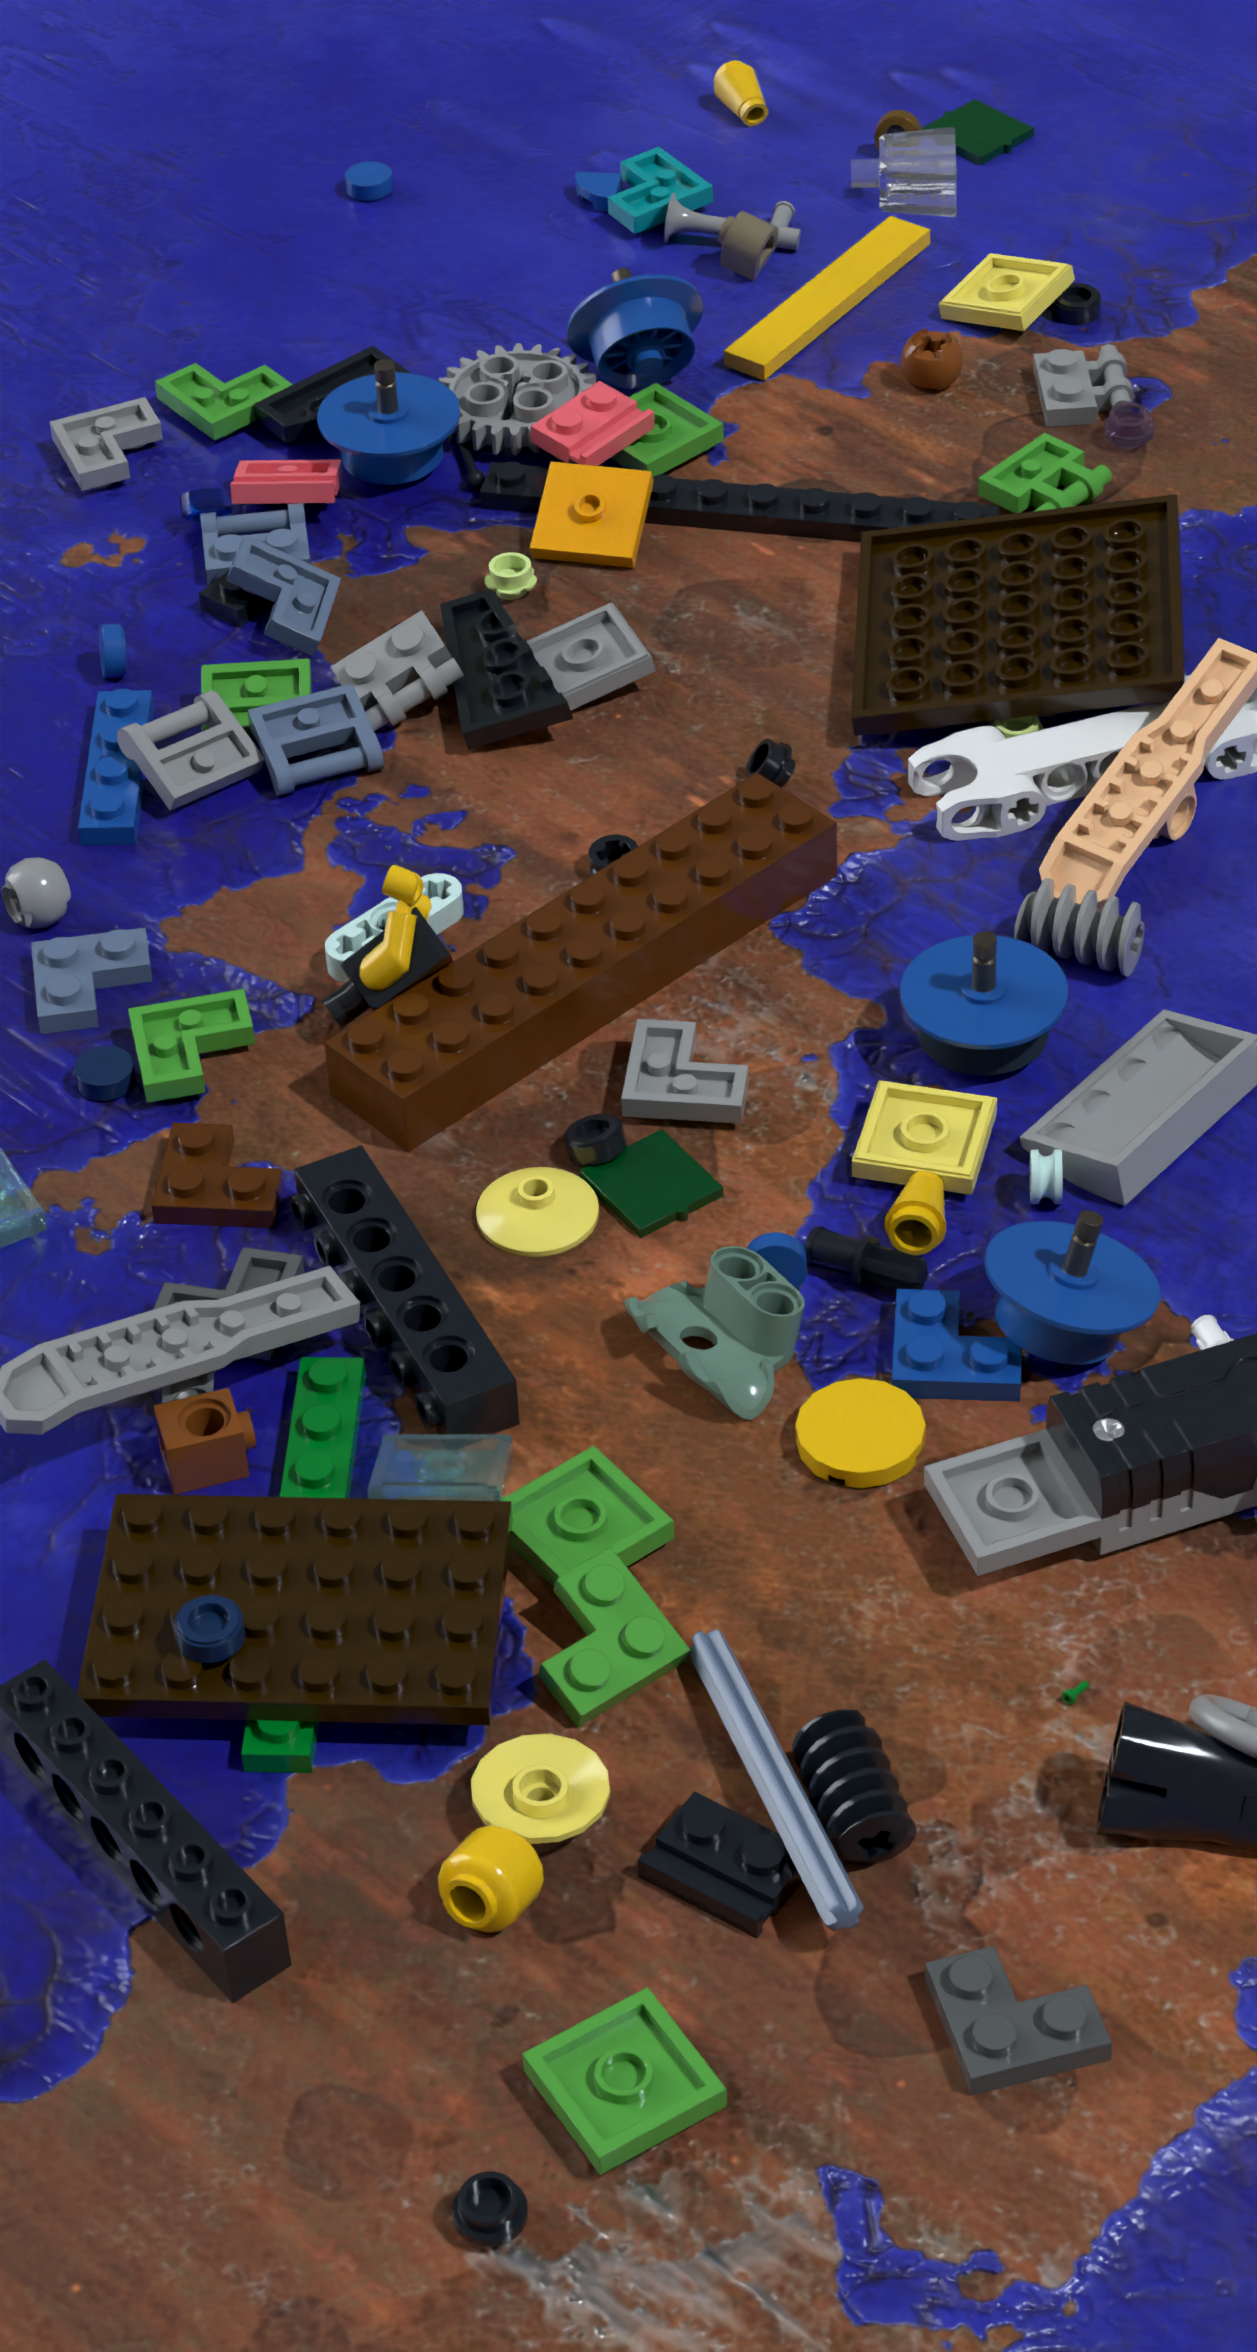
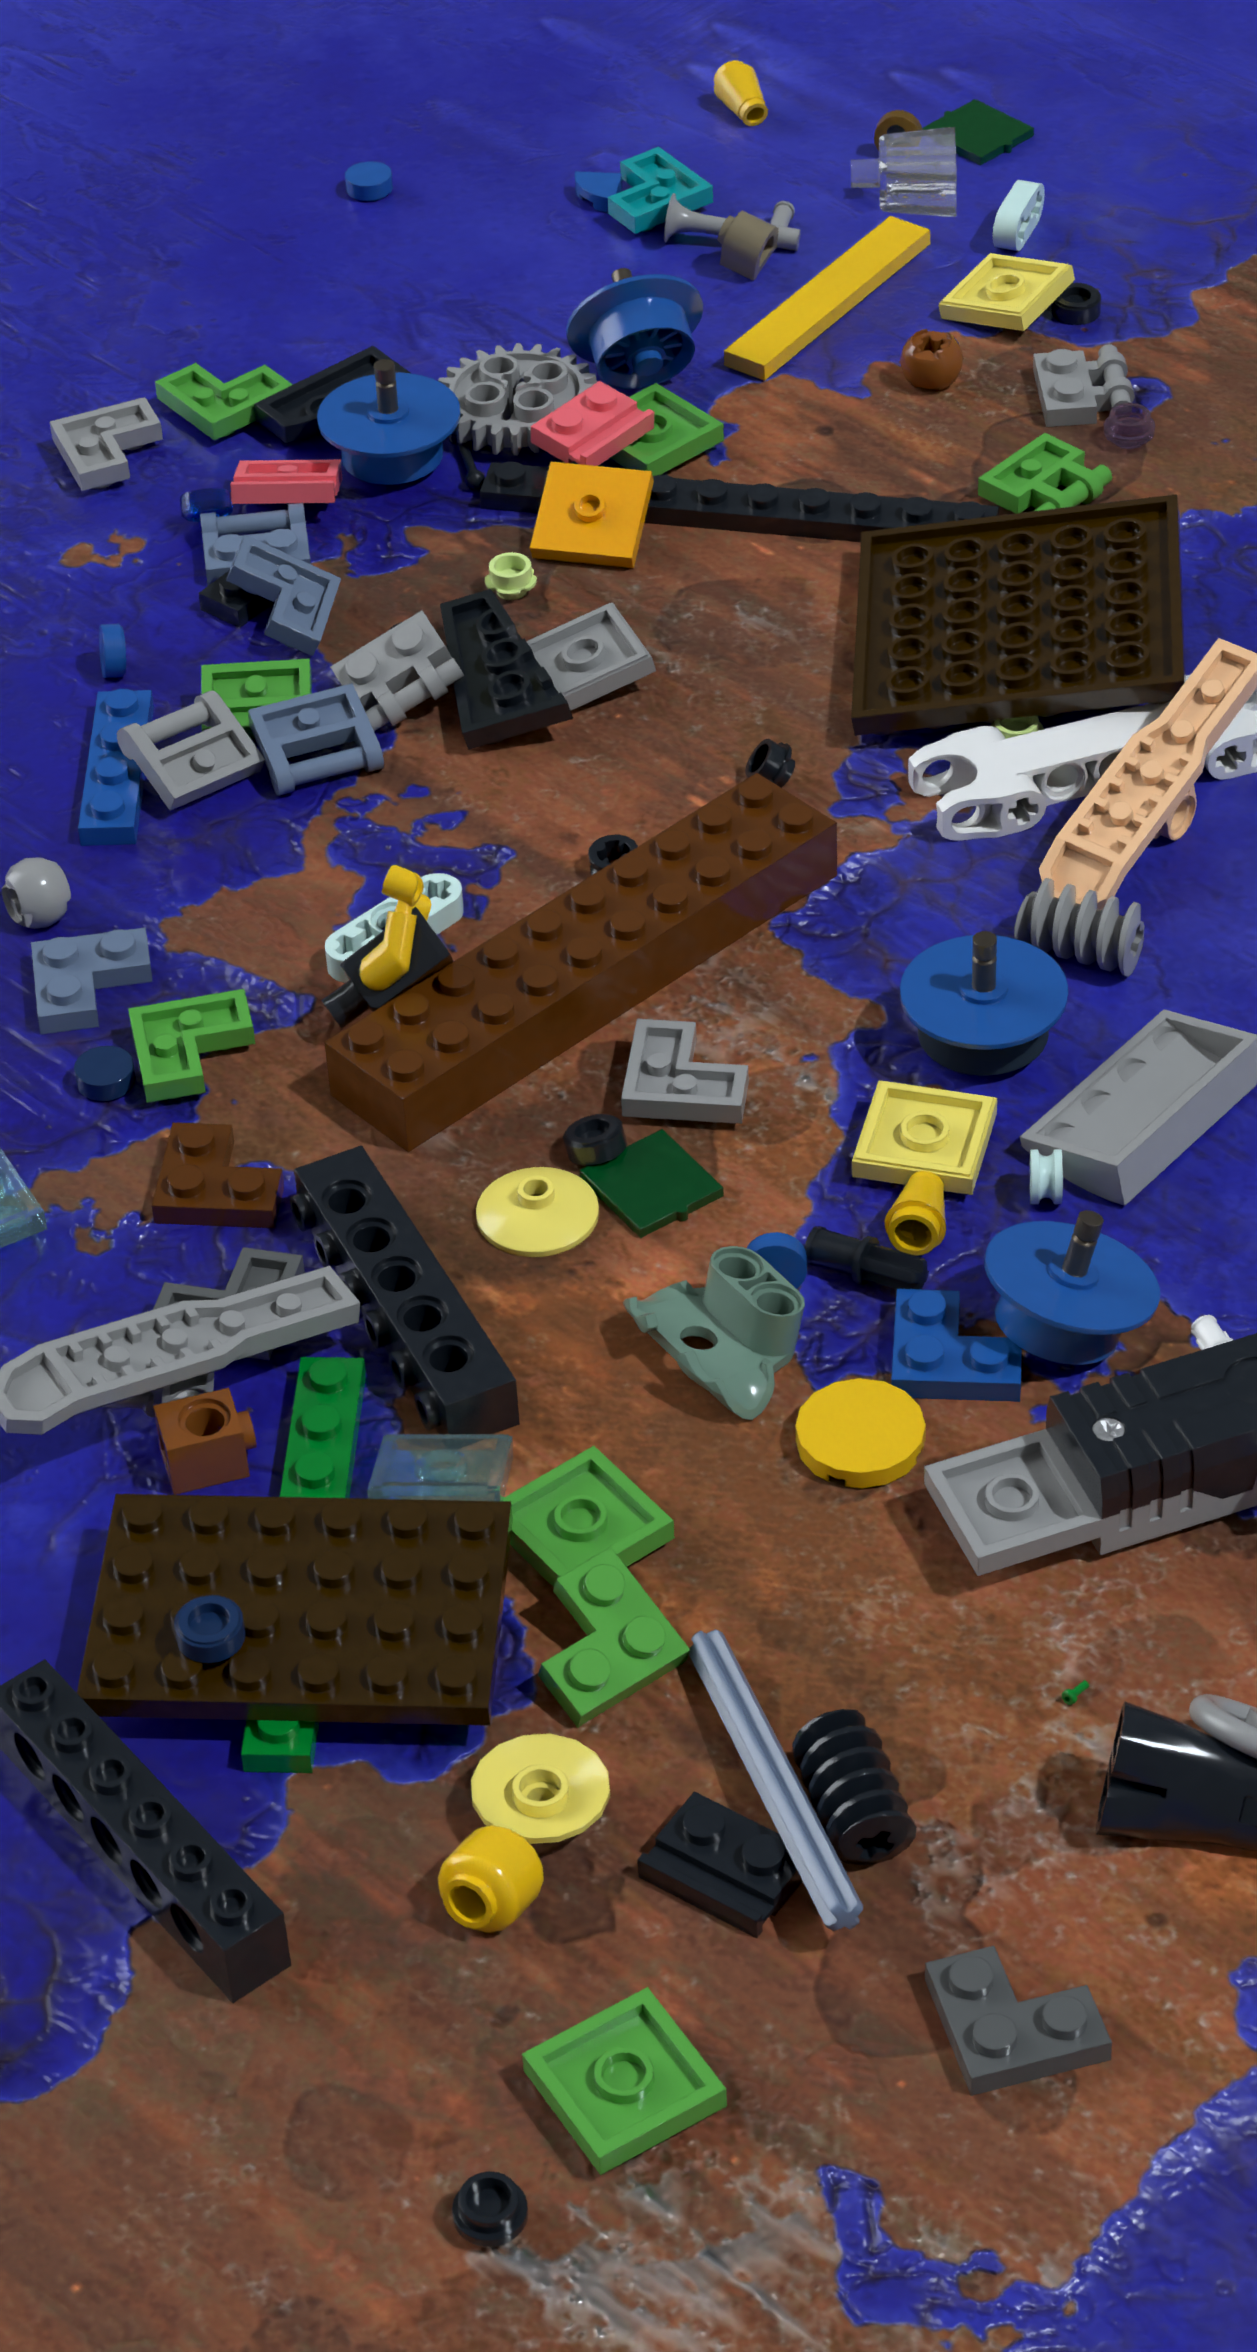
(1018, 215): none -> light aqua beam

